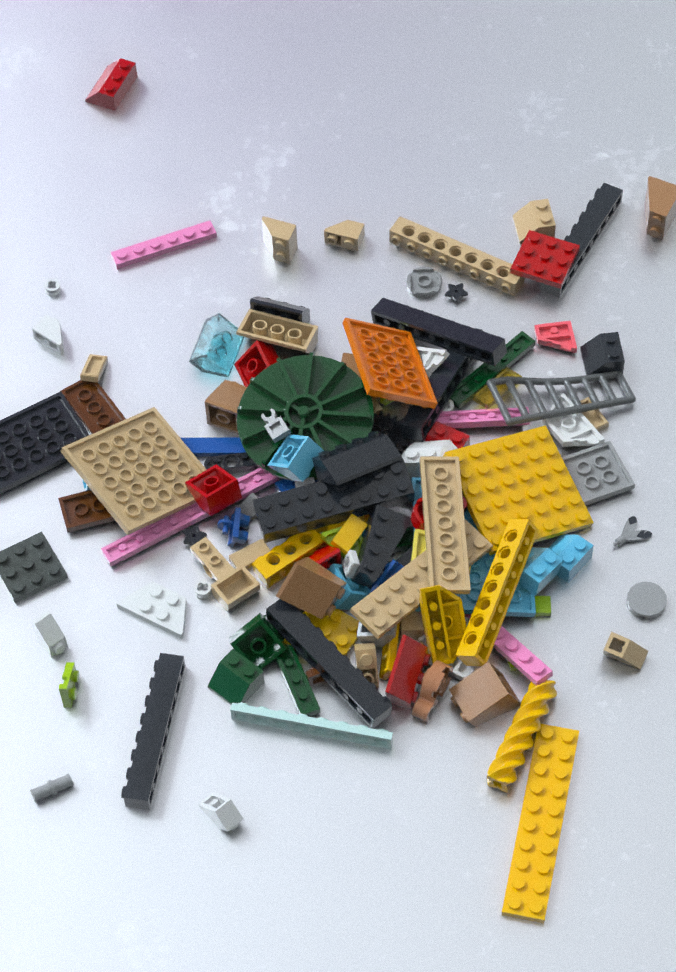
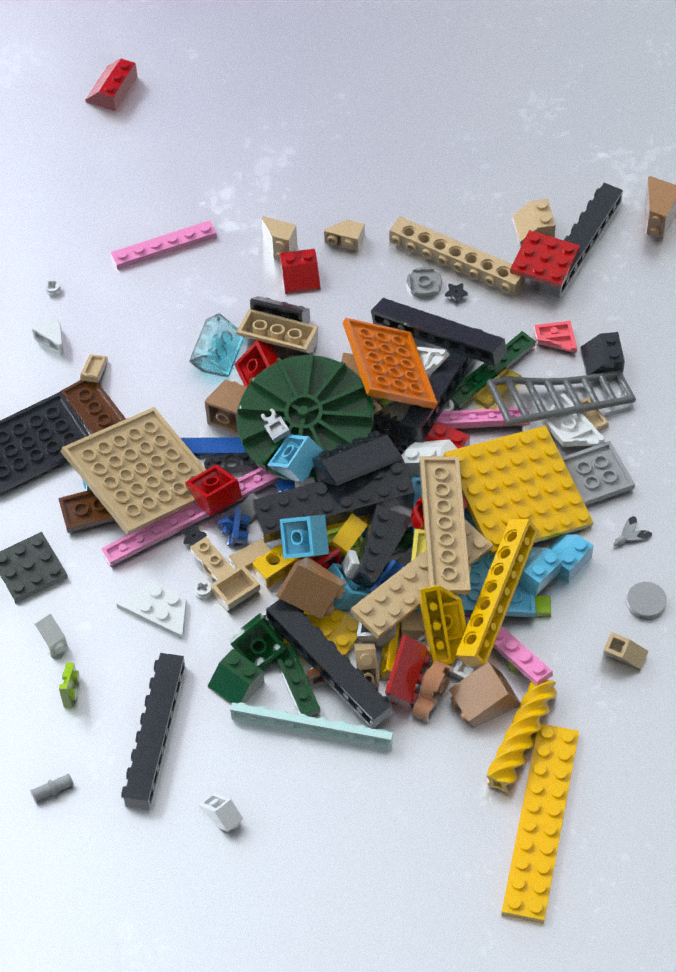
(300, 271): none -> red slope
(304, 536): none -> medium azure slope

